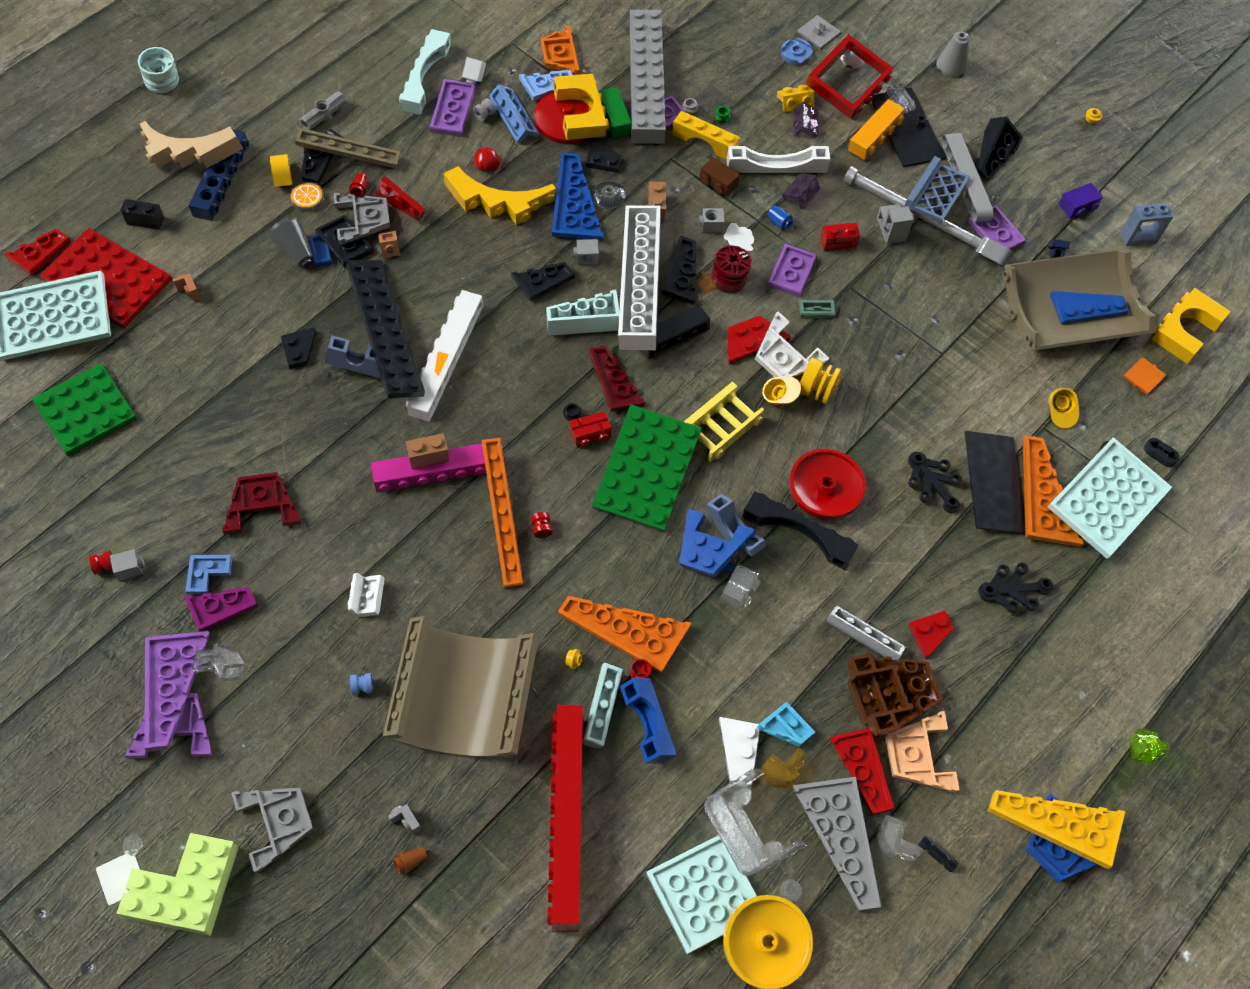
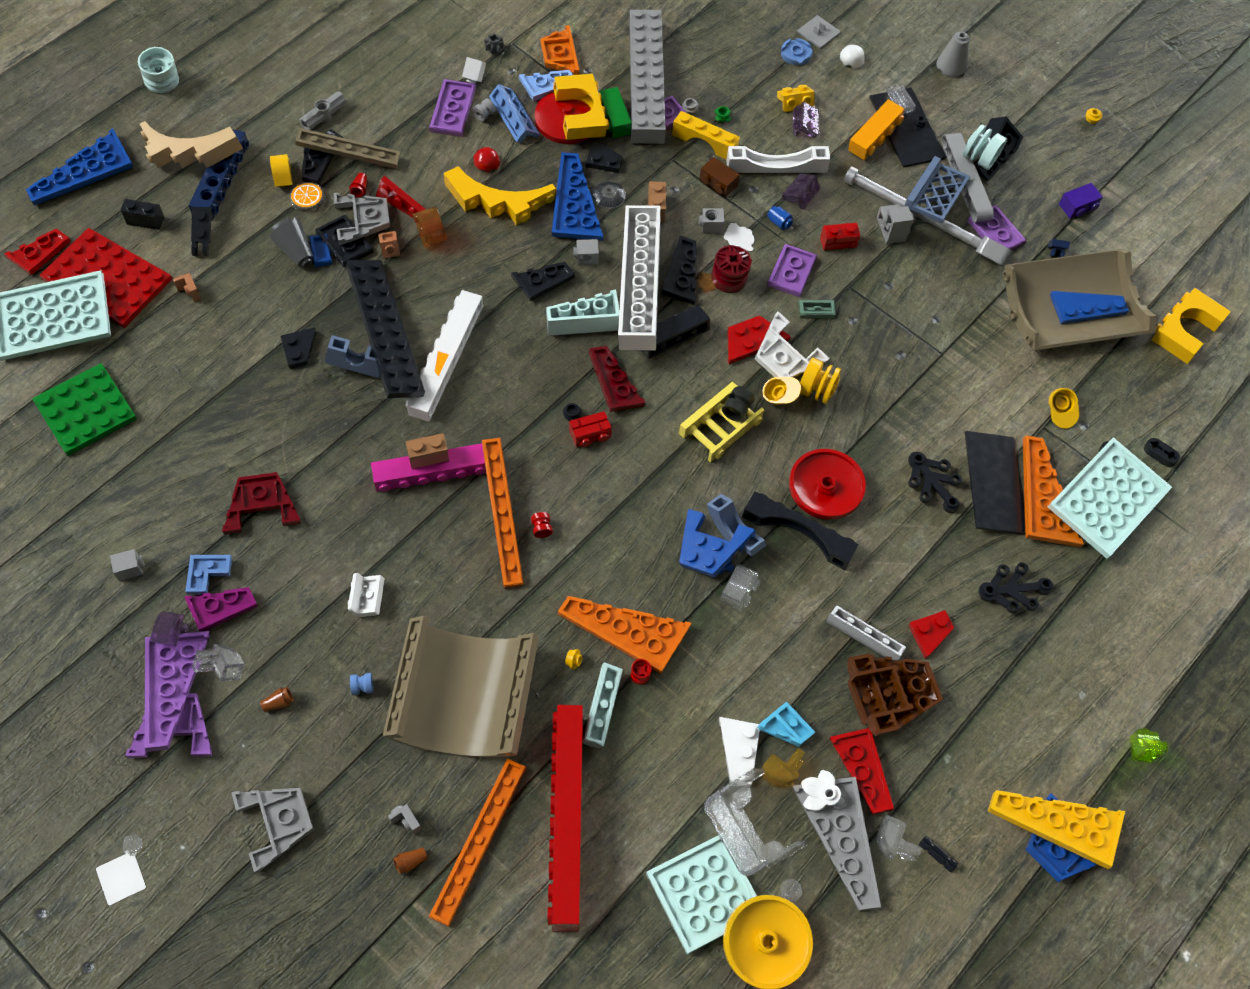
(86, 167): none -> blue wing
(101, 562): red wheel -> none
(168, 628): none -> clear purple brick
(189, 899): yellowish green piece -> none
(201, 229): none -> black hinge
(279, 699): none -> dark orange cone
(430, 226): none -> clear orange brick
(434, 49): light aqua arch -> none
(477, 843): none -> orange tile
(494, 43): none -> dark grey gear
(641, 697): blue arch -> none
(647, 468): green plate -> none
(737, 404): none -> pearl dark grey wheel
(817, 790): none -> white plate
(833, 96): red window -> none
(911, 754): light nougat wing -> none
(984, 147): none -> light aqua wheel
(1136, 234): sand blue window -> none
(1144, 376): orange piece -> none

